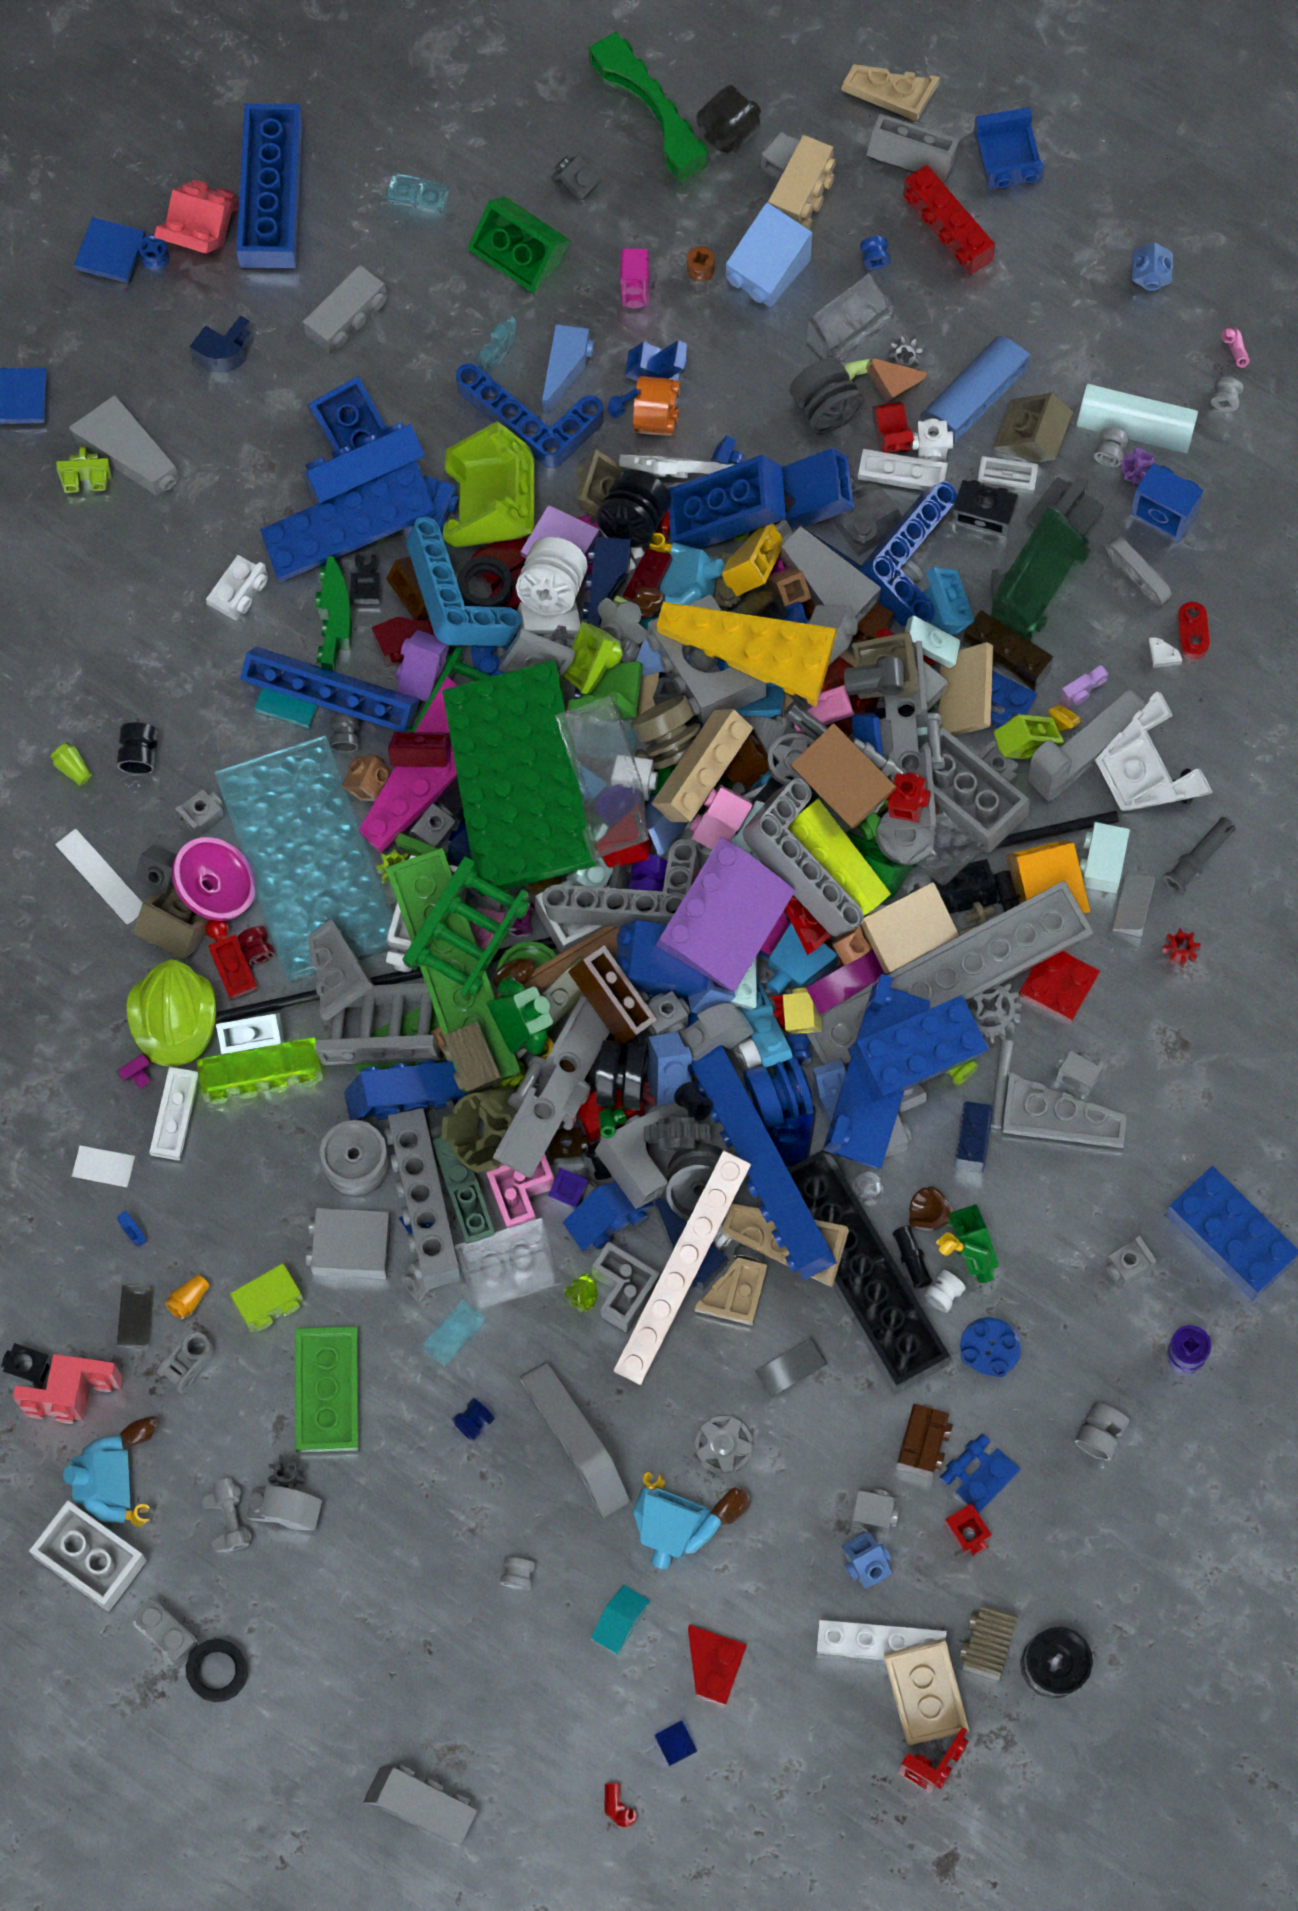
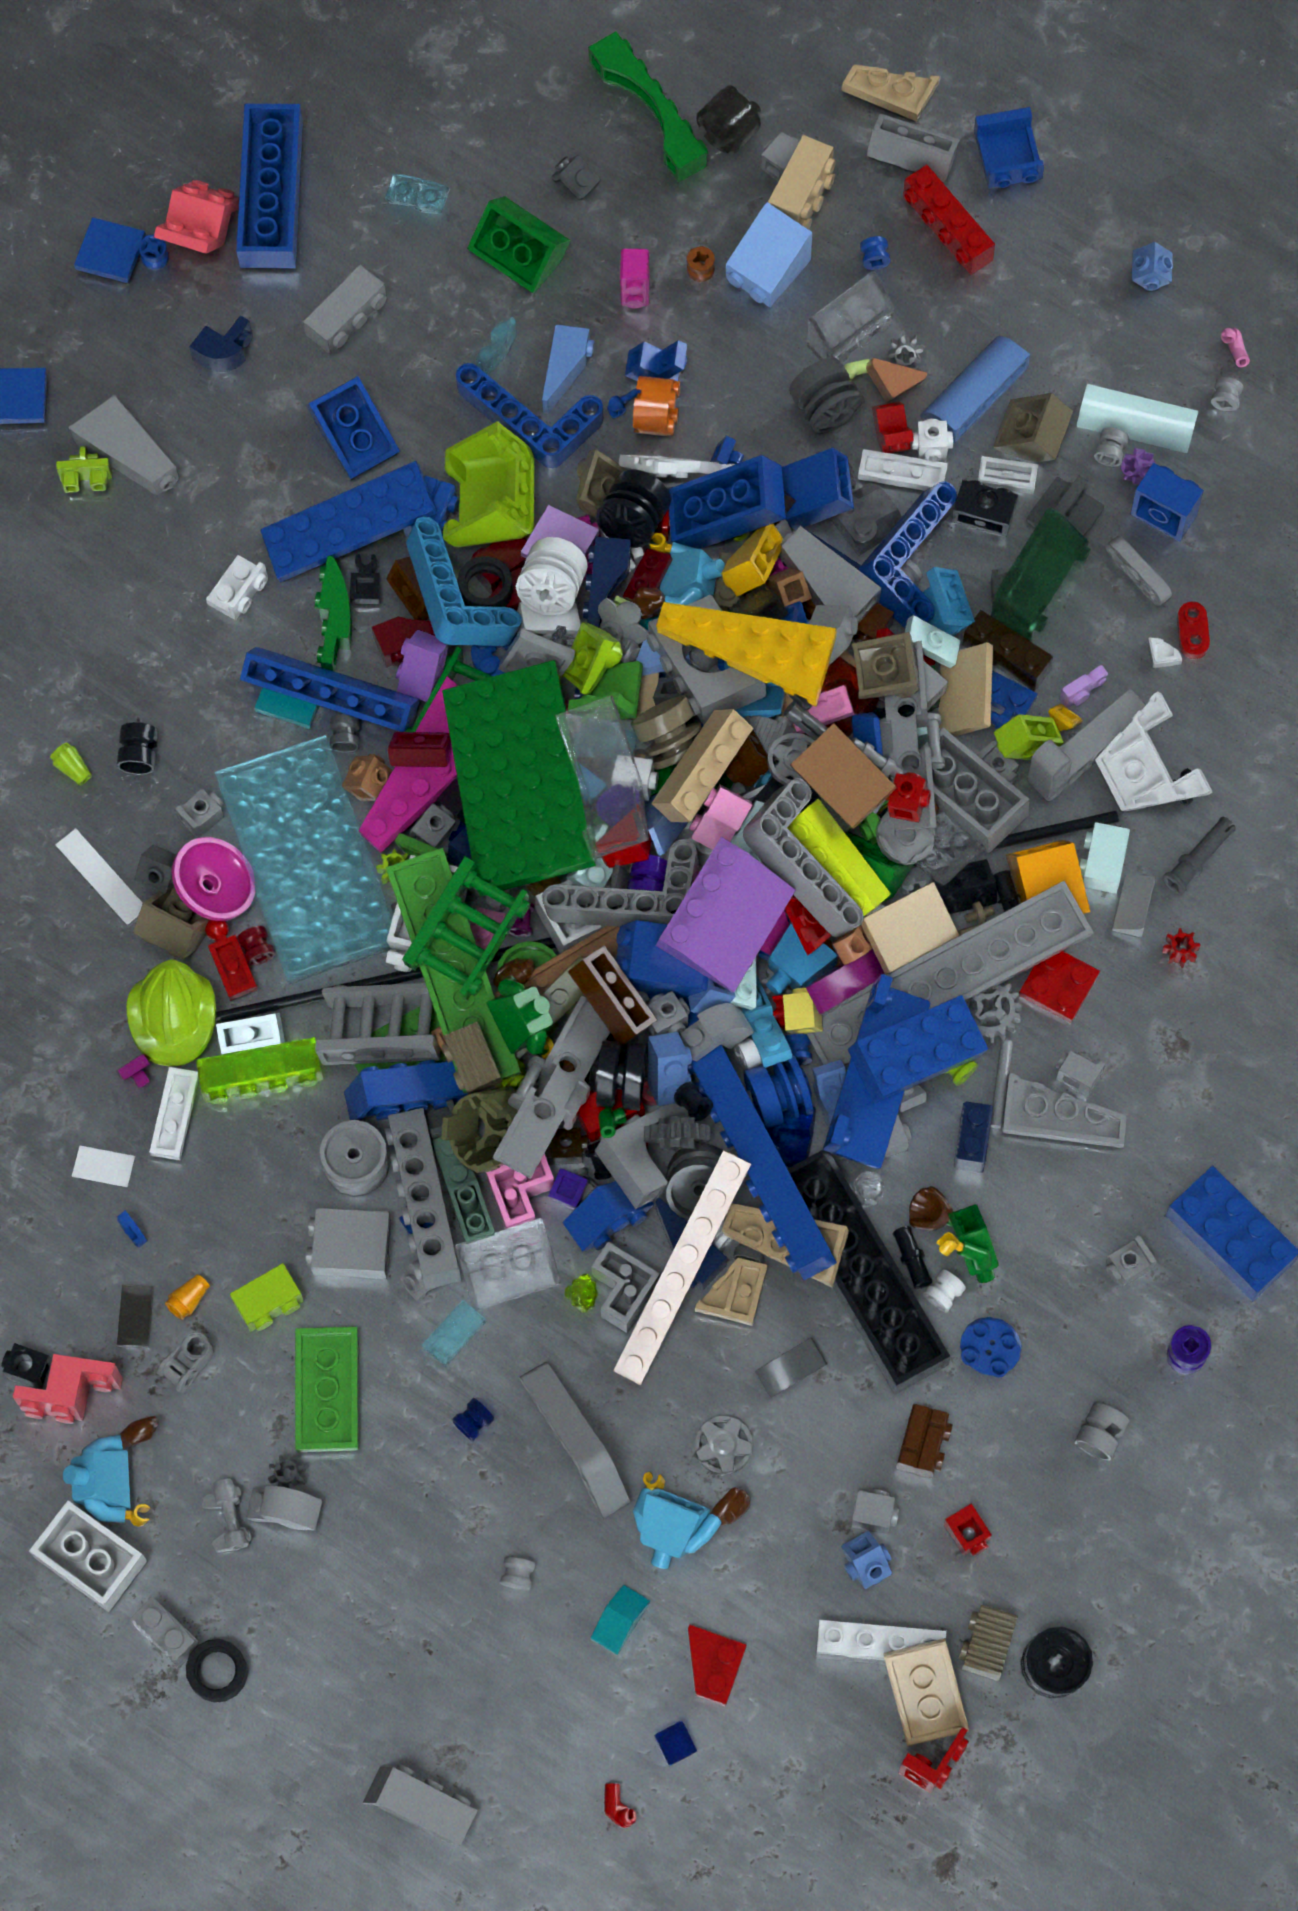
(337, 970): light grey wing -> none
(362, 464): blue brick -> none
(884, 677): dark grey piece -> none
(986, 1481): blue plate -> none

